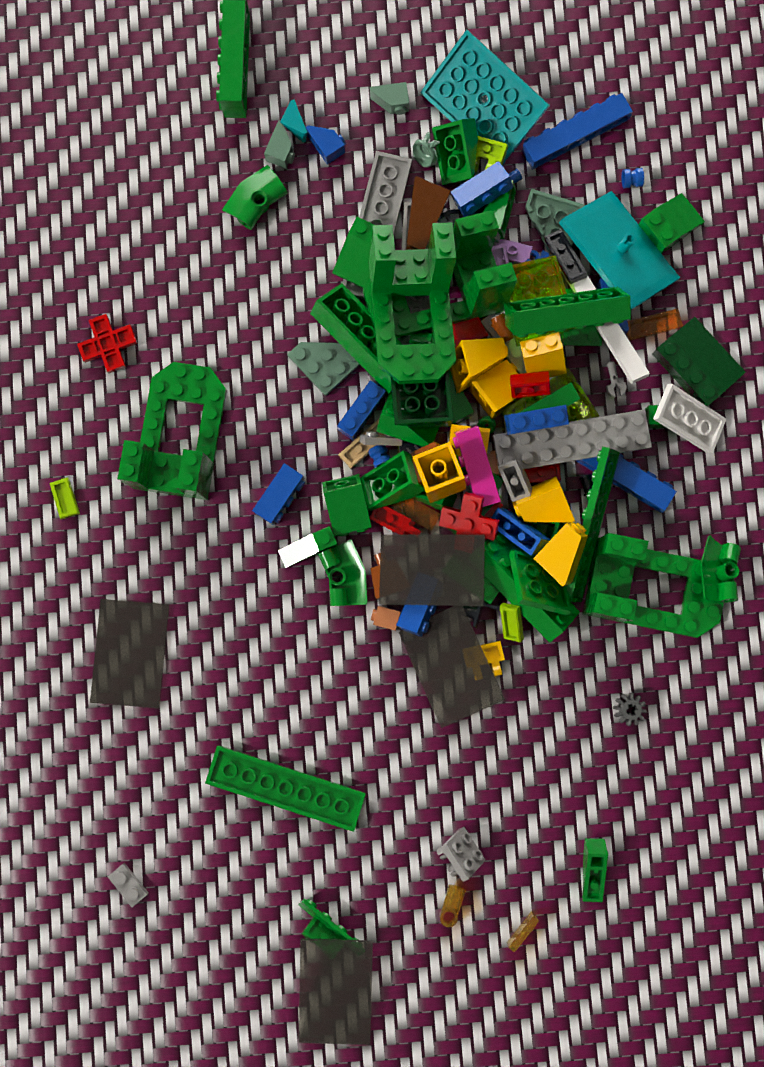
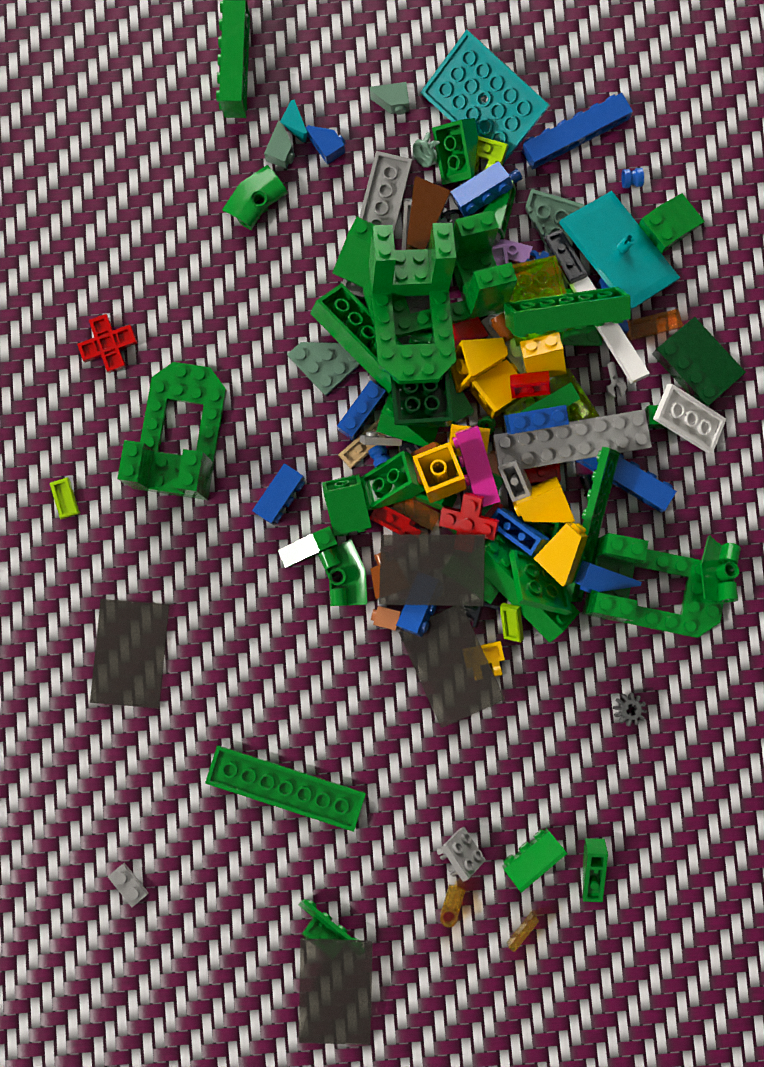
(533, 859): none -> green slope
(600, 579): none -> blue slope

